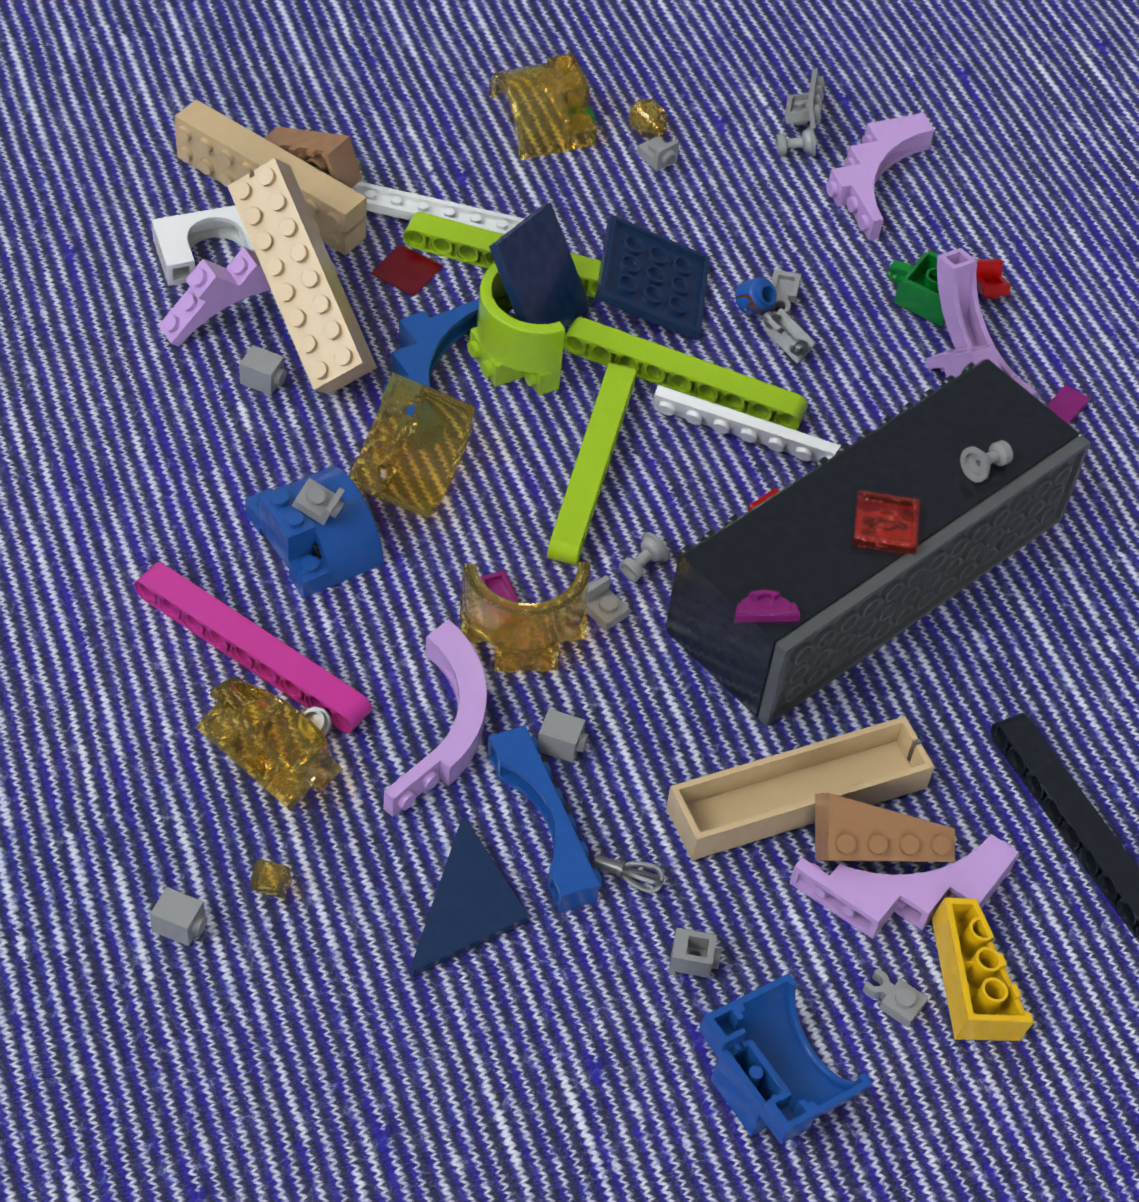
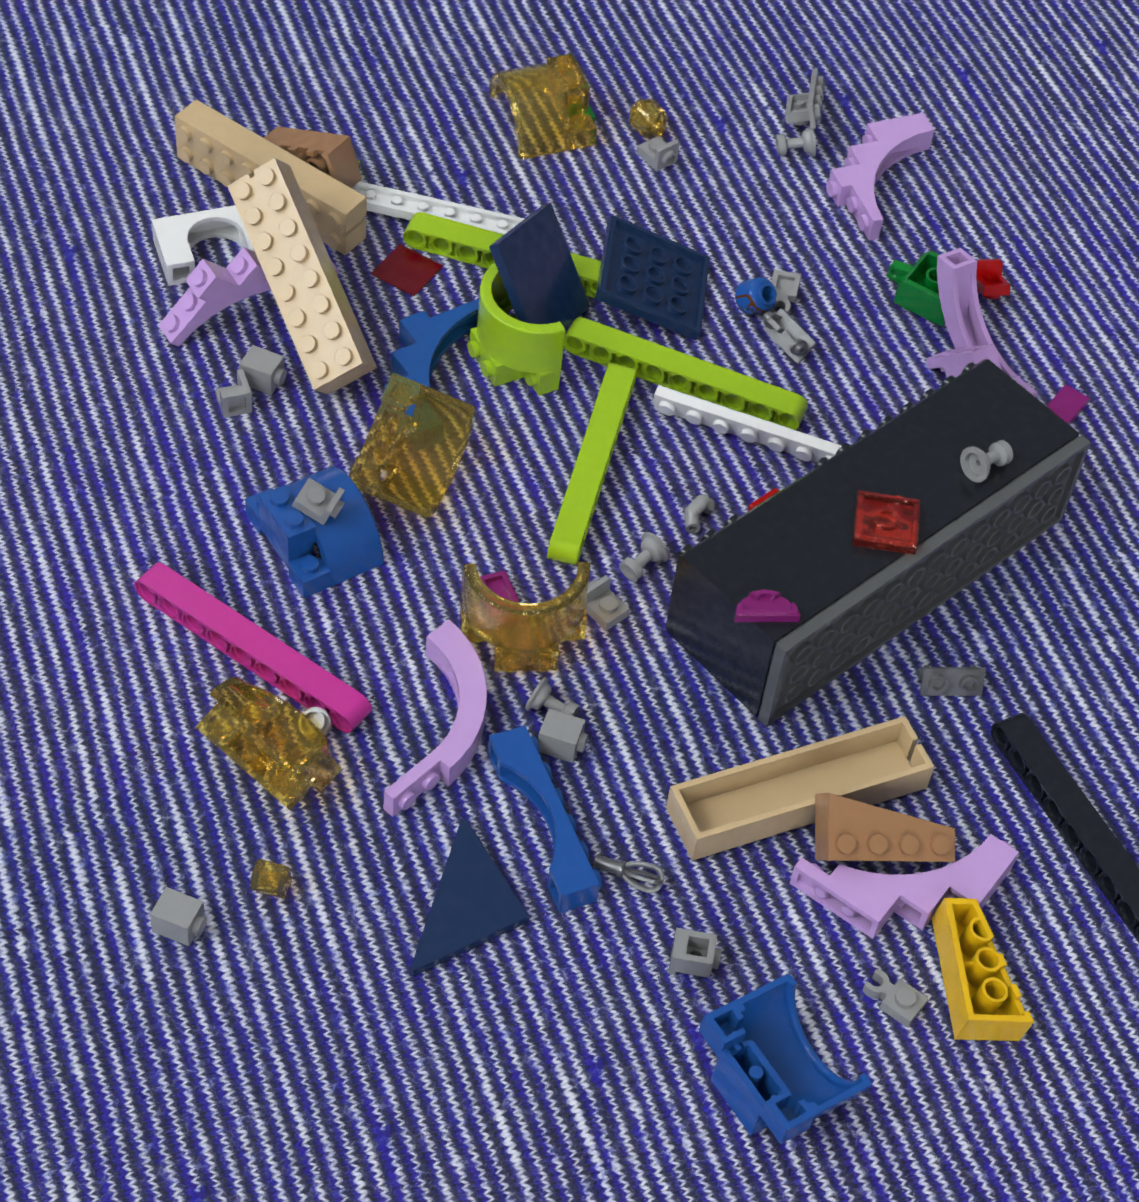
(235, 399): none -> light grey panel
(542, 697): none -> light grey piece
(692, 512): none -> light grey arm
(951, 680): none -> flat silver hinge

